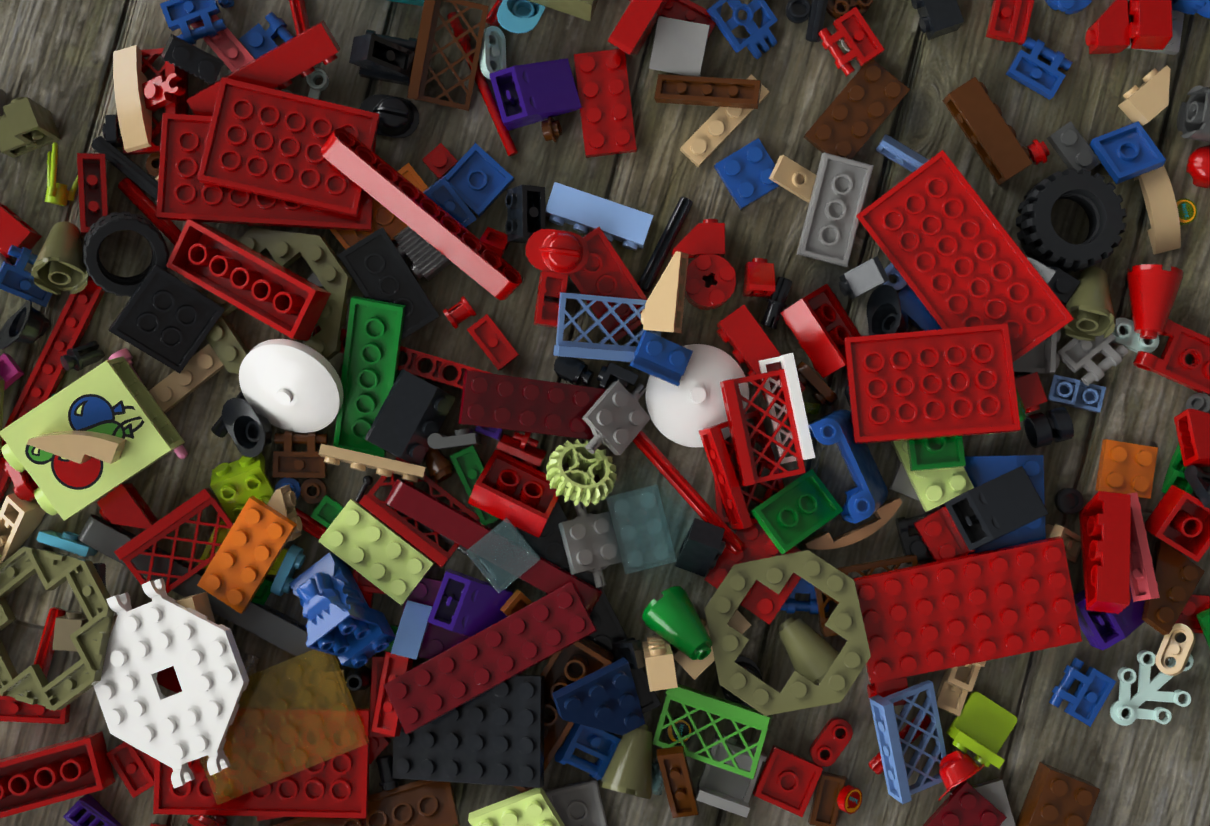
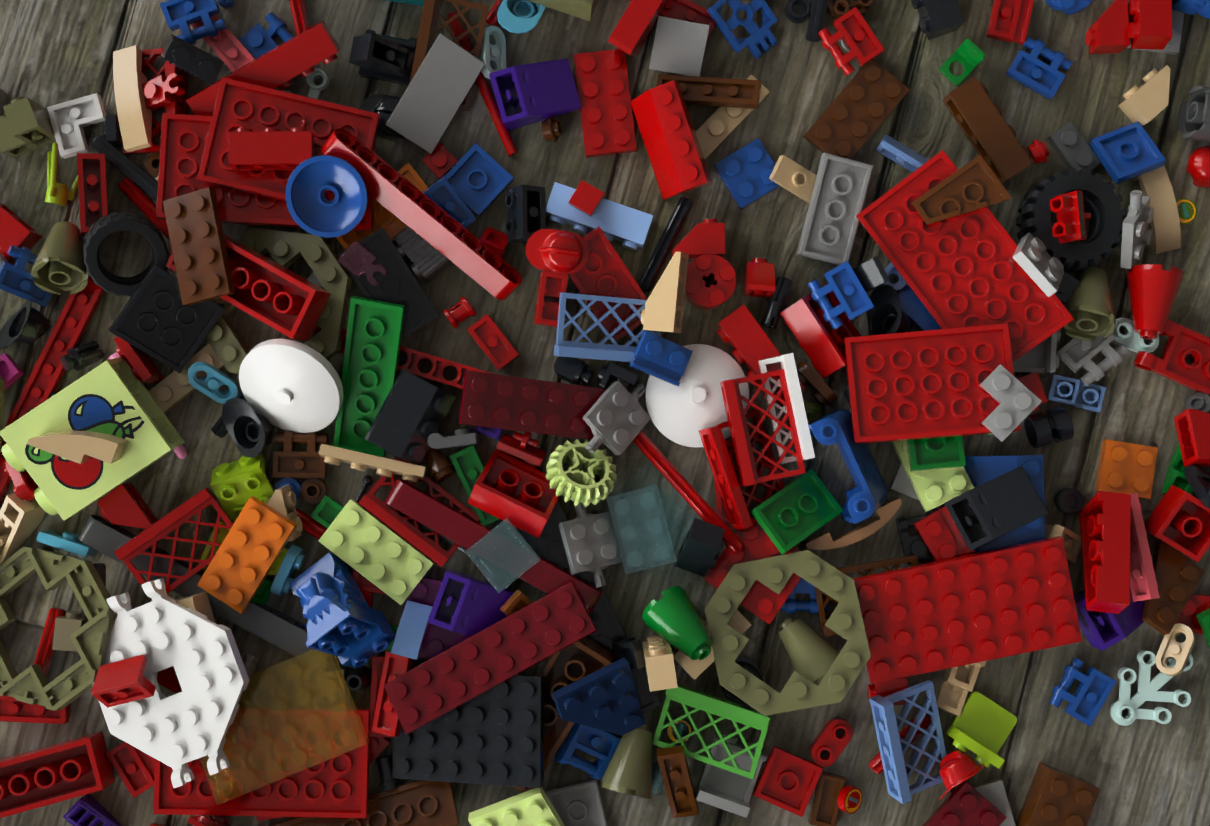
(70, 118): none -> white plate
(122, 682): none -> red panel
(143, 366): none -> red plate
(198, 246): none -> reddish brown plate
(211, 382): none -> medium azure plate
(269, 149): none -> red brick
(308, 198): none -> blue dish
(359, 260): none -> clear pink plate
(435, 93): none -> light grey tile
(586, 198): none -> red tile
(670, 140): none -> red slope
(847, 290): none -> blue plate
(962, 192): none -> reddish brown wing
(968, 55): none -> green bracket
(1014, 399): none -> light grey plate
(1038, 264): none -> light grey plate
(1070, 217): none -> red hips
(1135, 229): none -> light grey plate

